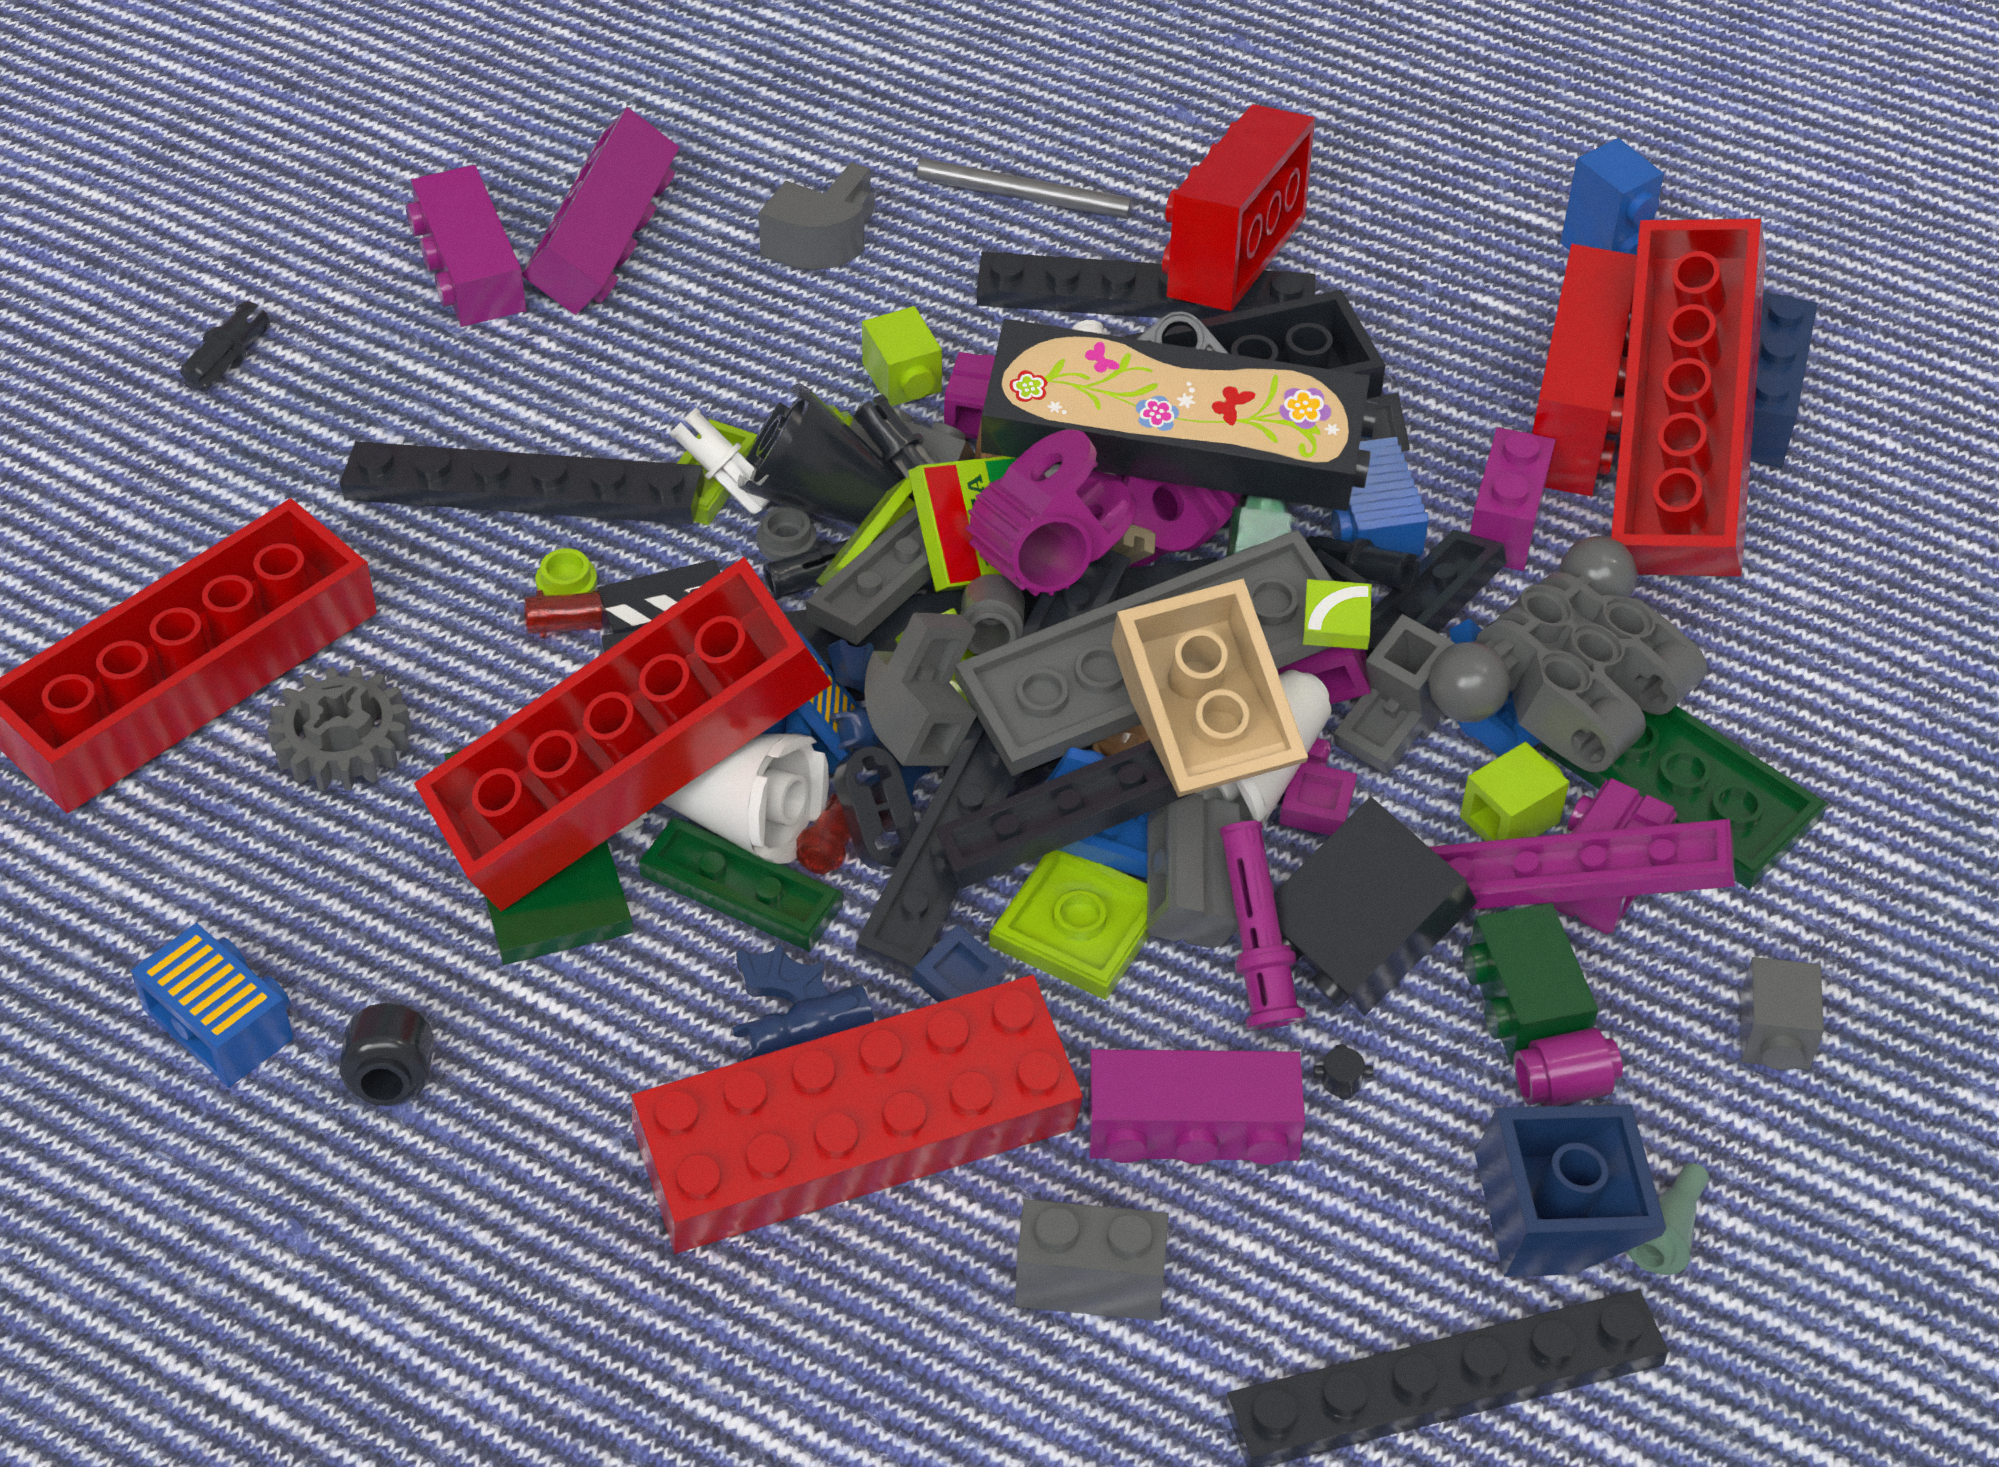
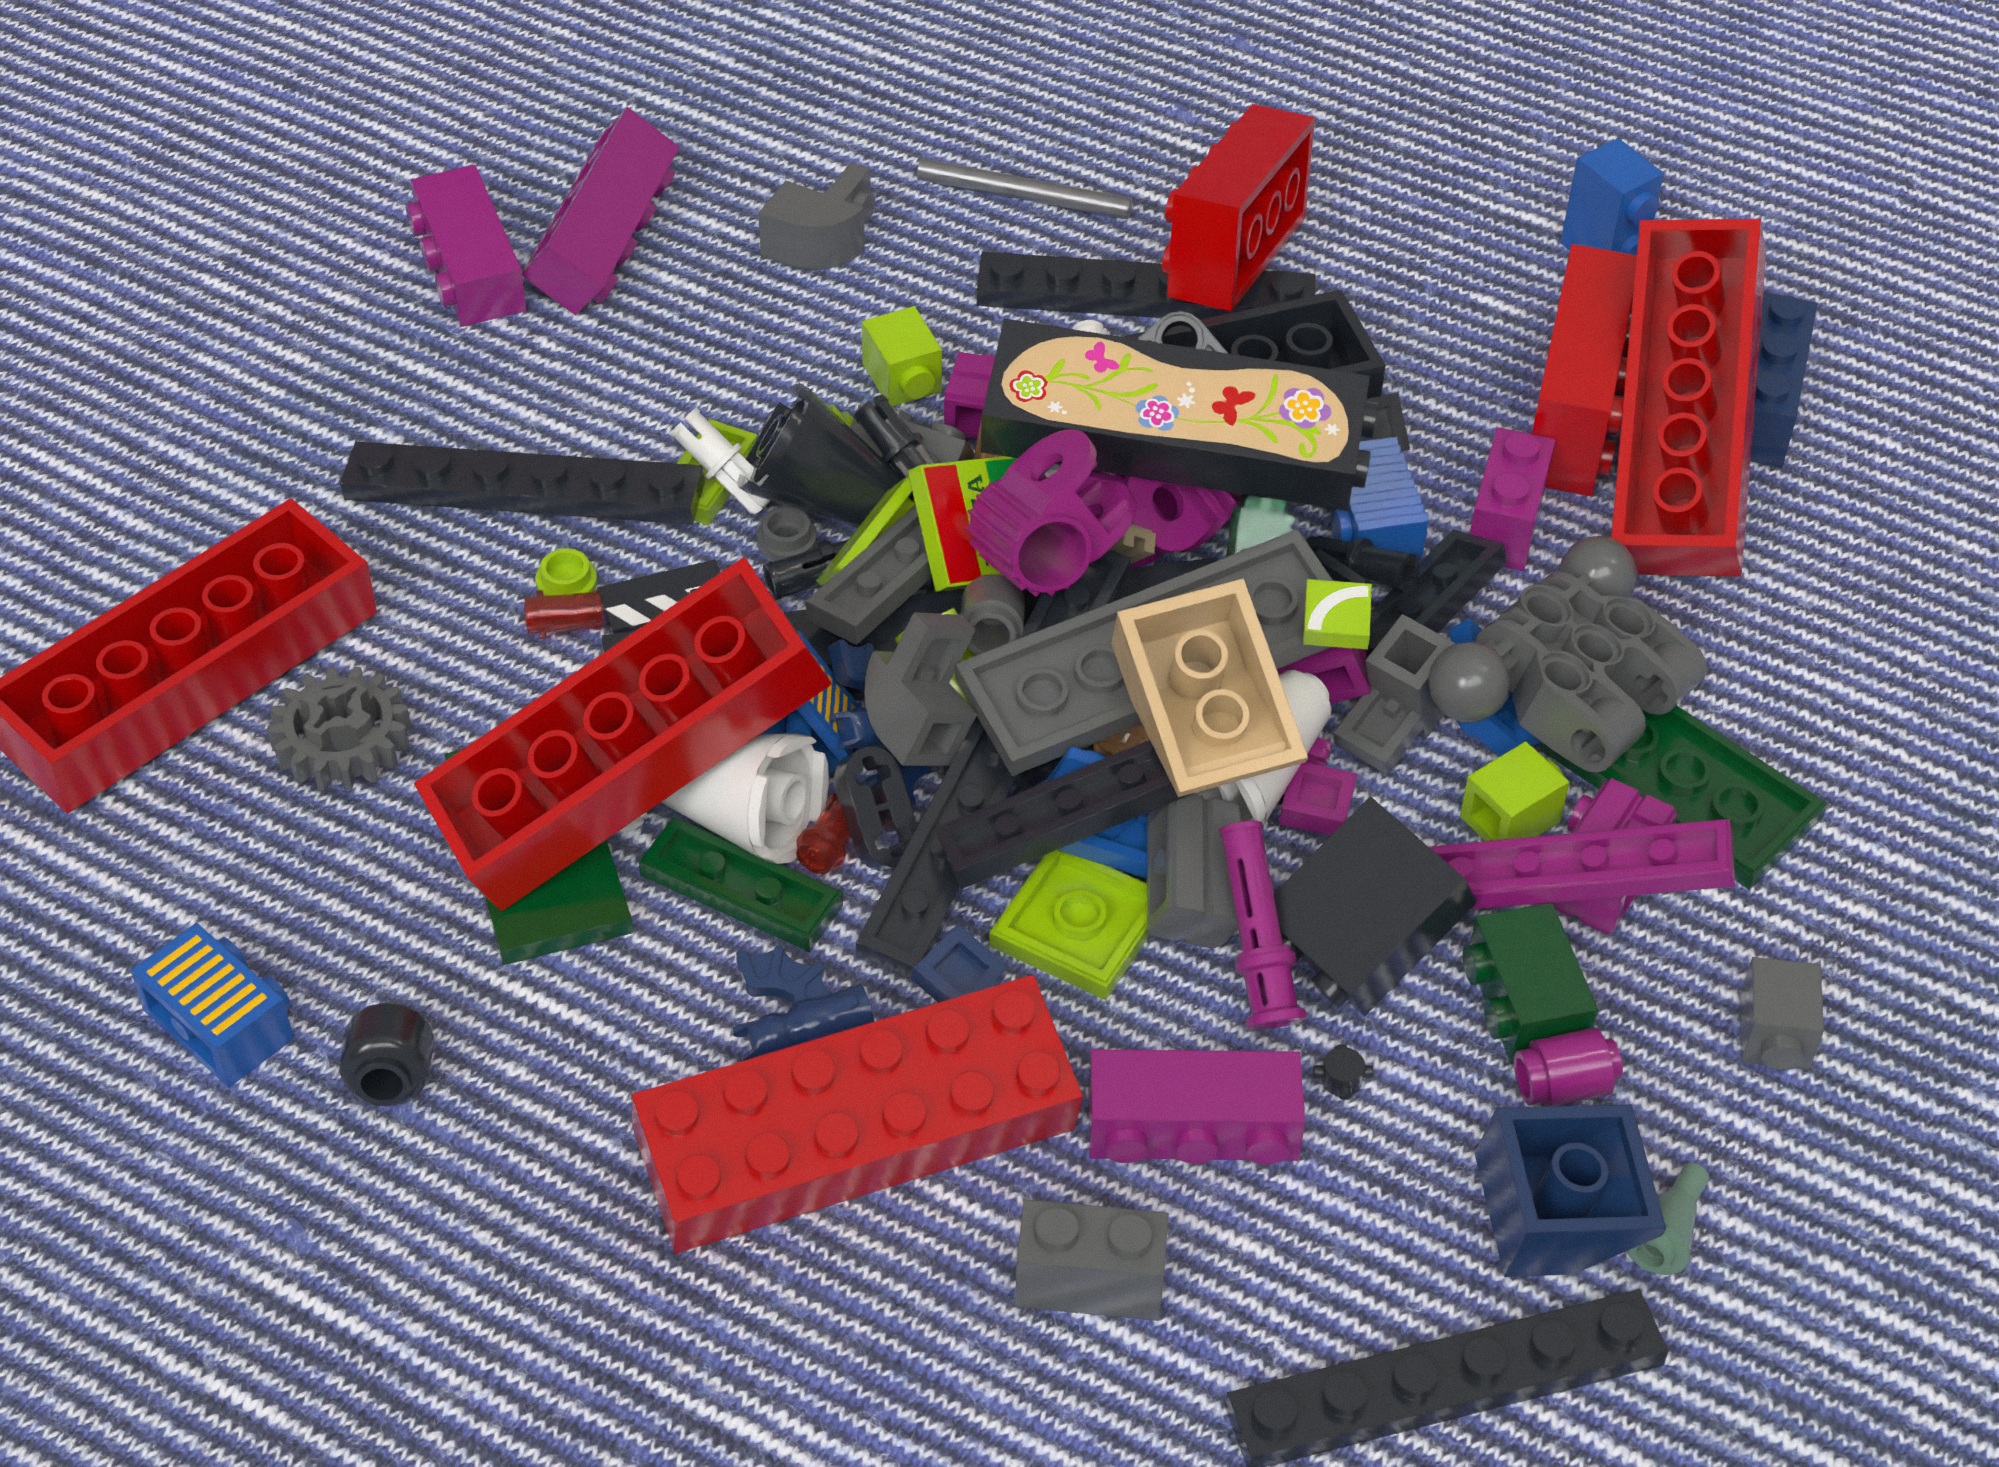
(224, 347): black axle -> none

